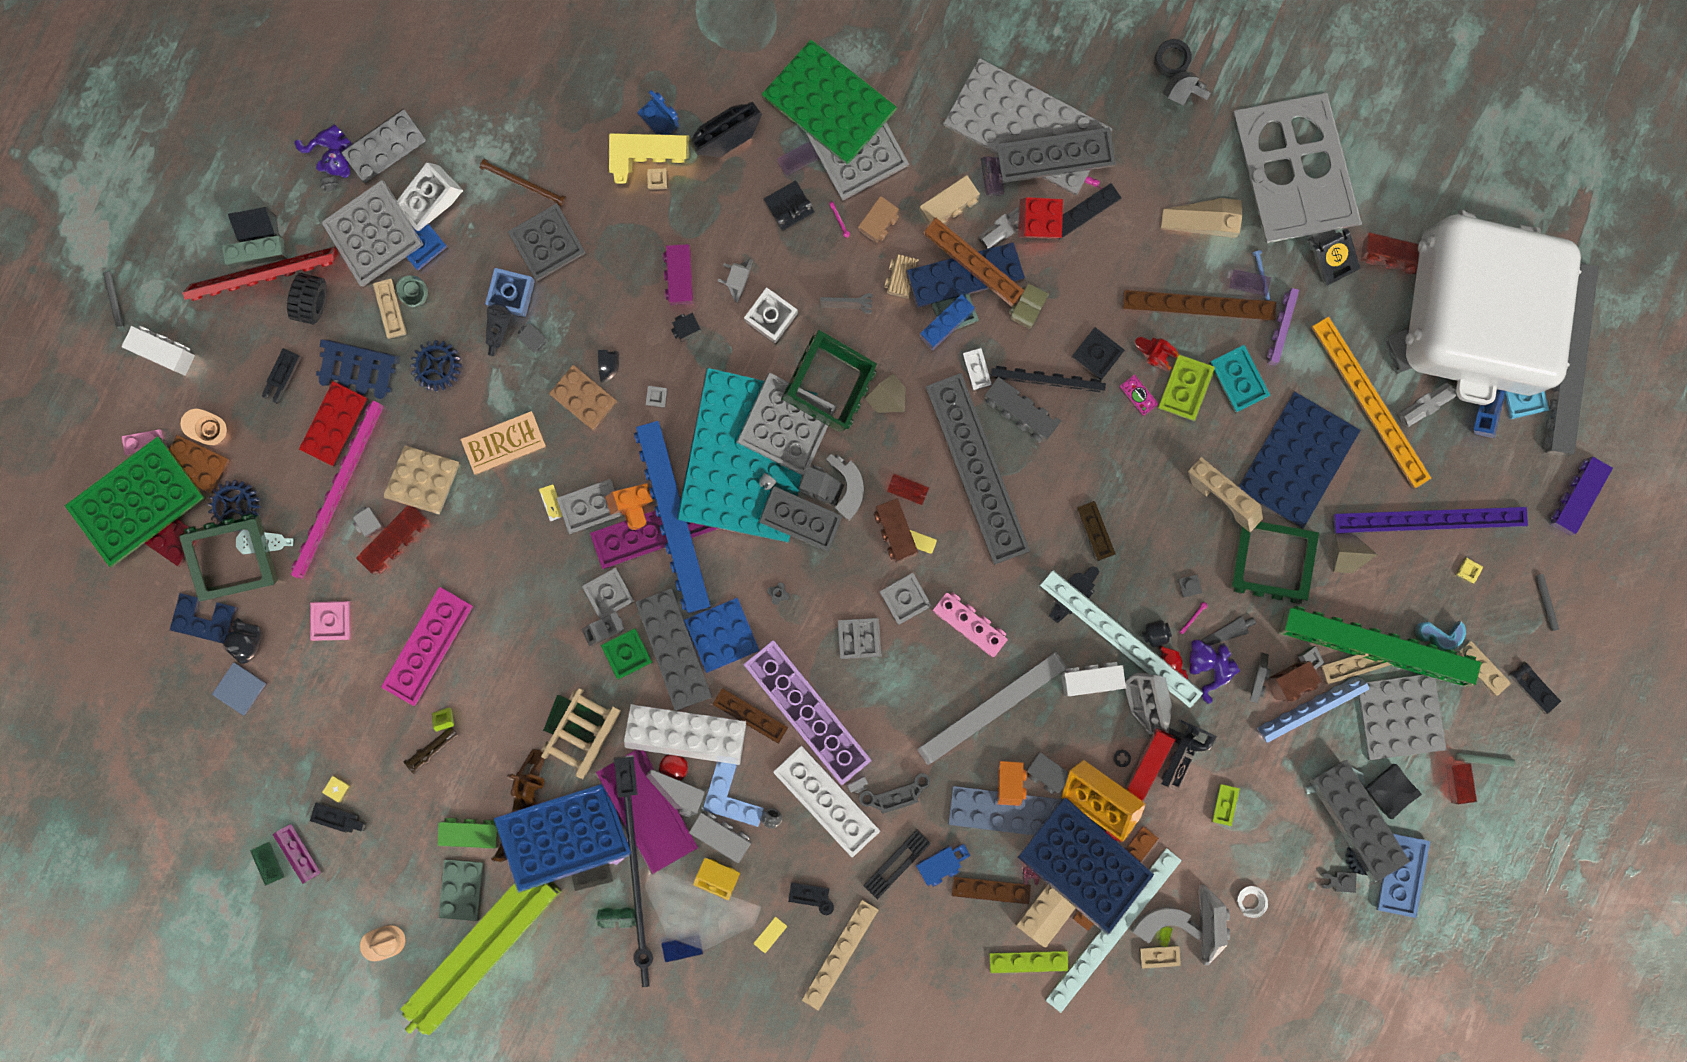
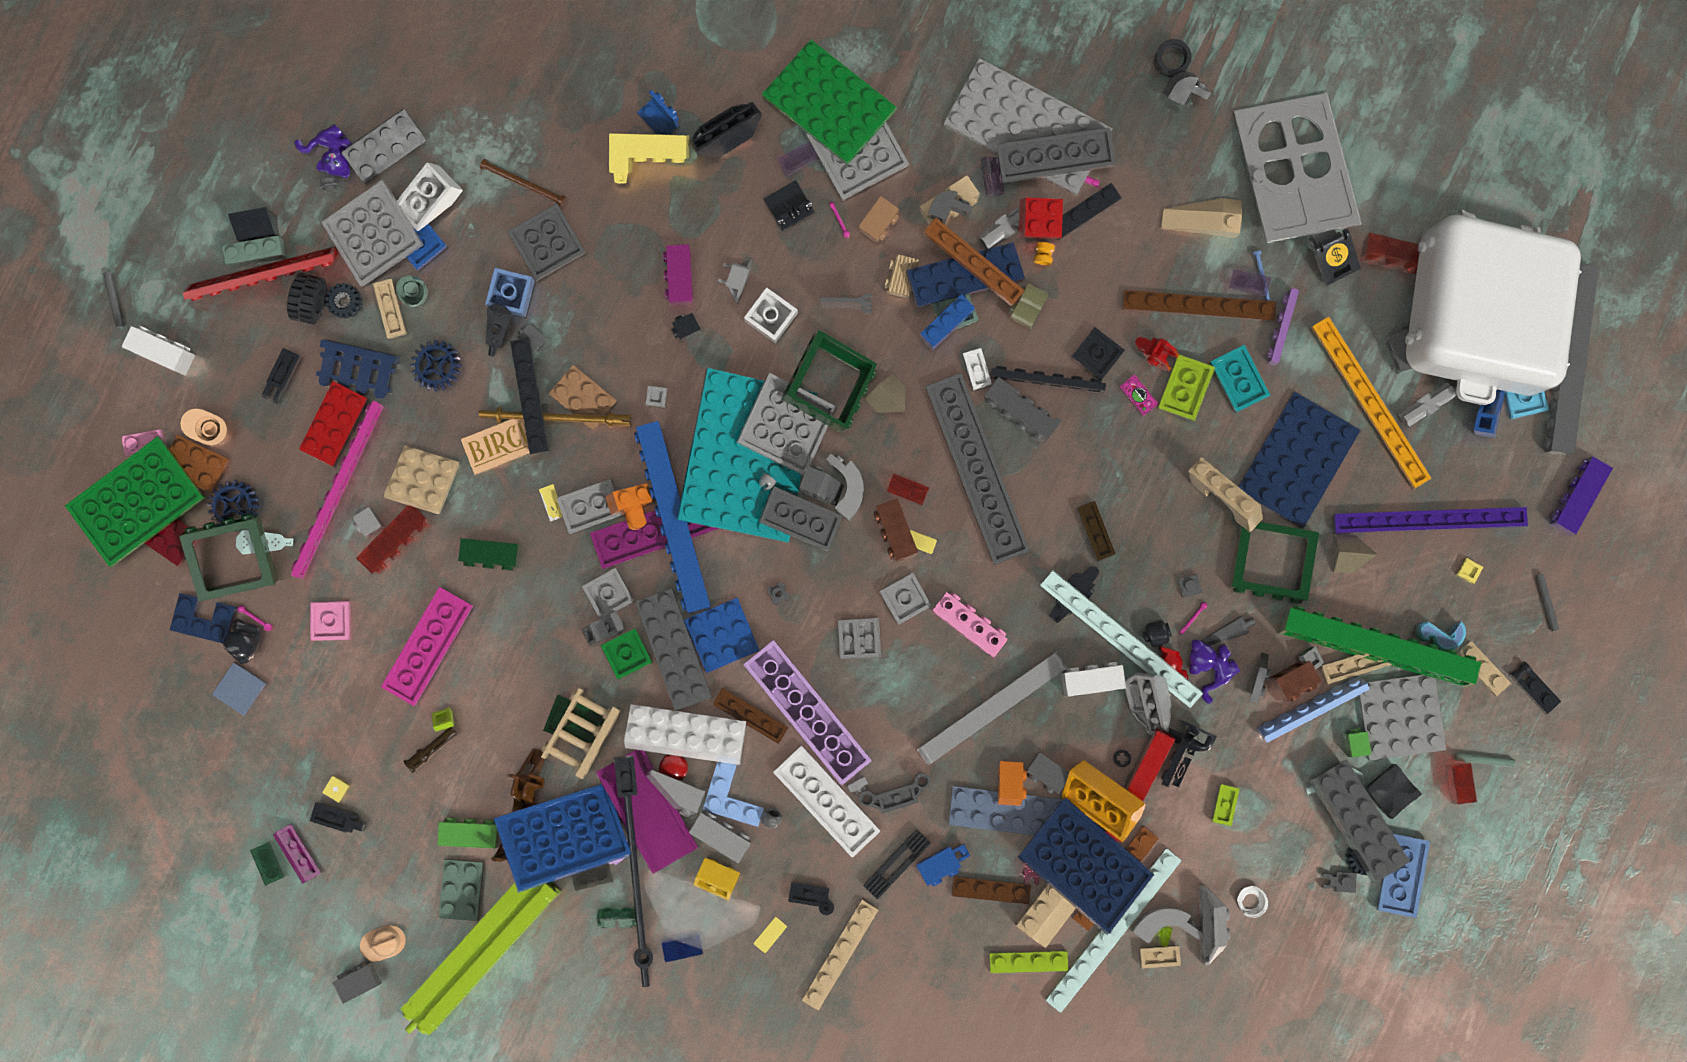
(267, 627): none -> dark pink hinge
(338, 292): none -> black bush
(356, 983): none -> dark grey brick
(489, 554): none -> dark green brick
(529, 396): none -> black plate
(608, 364): black brick -> none
(610, 419): none -> pearl gold bar
(657, 178): tan plate -> none
(945, 203): none -> dark grey brick
(1044, 253): none -> light orange wheel
(1357, 743): none -> bright green brick

